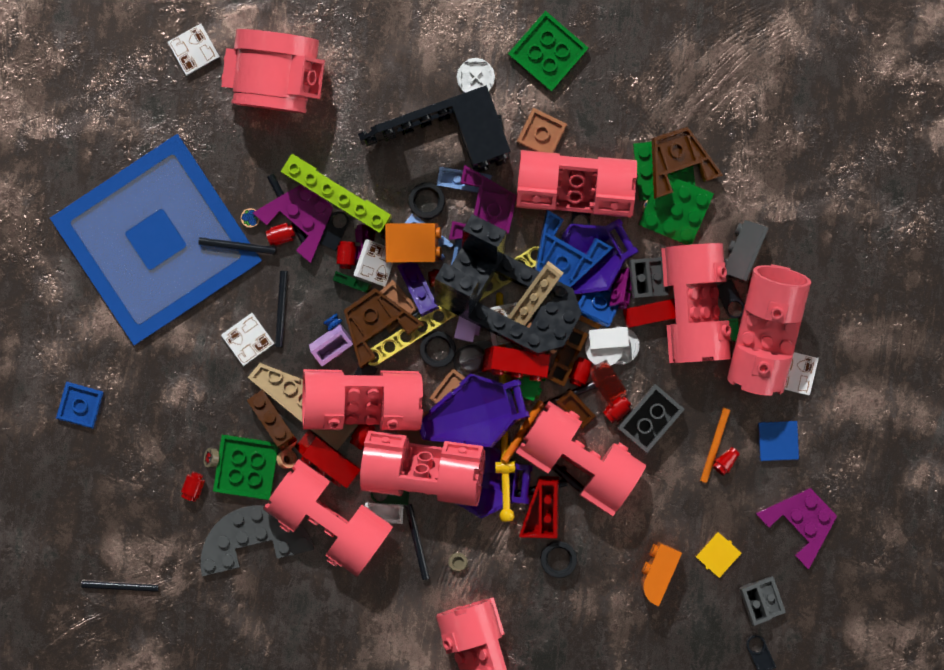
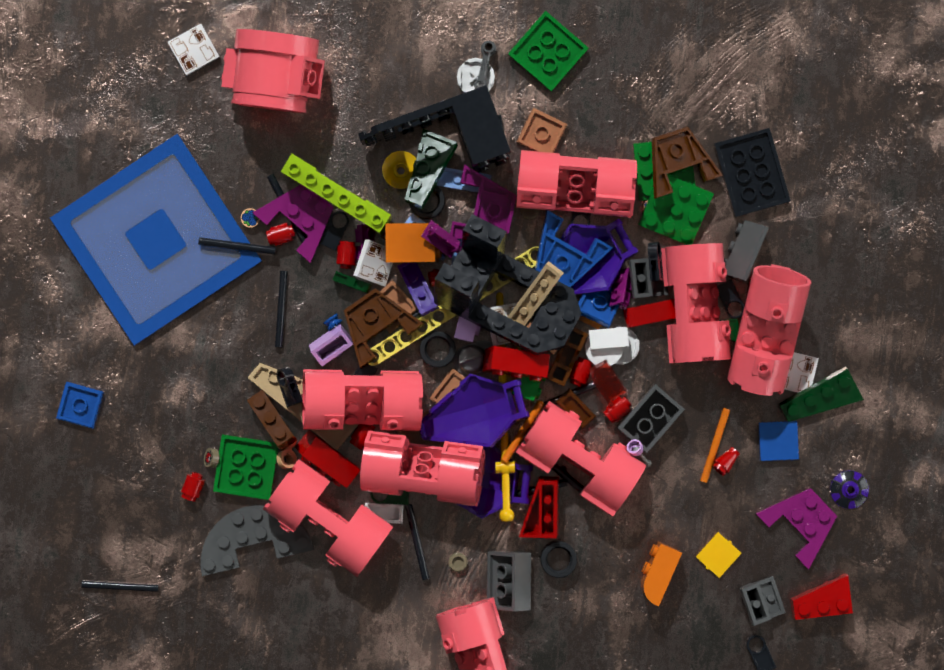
(247, 339): white tile -> none
(288, 386): none -> black piece
(397, 160): none -> yellow dish
(431, 161): none -> wing
(441, 239): none -> magenta hinge
(485, 61): none -> dark grey brick
(509, 579): none -> dark grey slope
(637, 448): none -> lavender hinge
(655, 261): none -> black piece
(752, 172): none -> black plate
(822, 396): none -> dark green wing
(824, 600): none -> red wedge
(840, 485): none -> dish

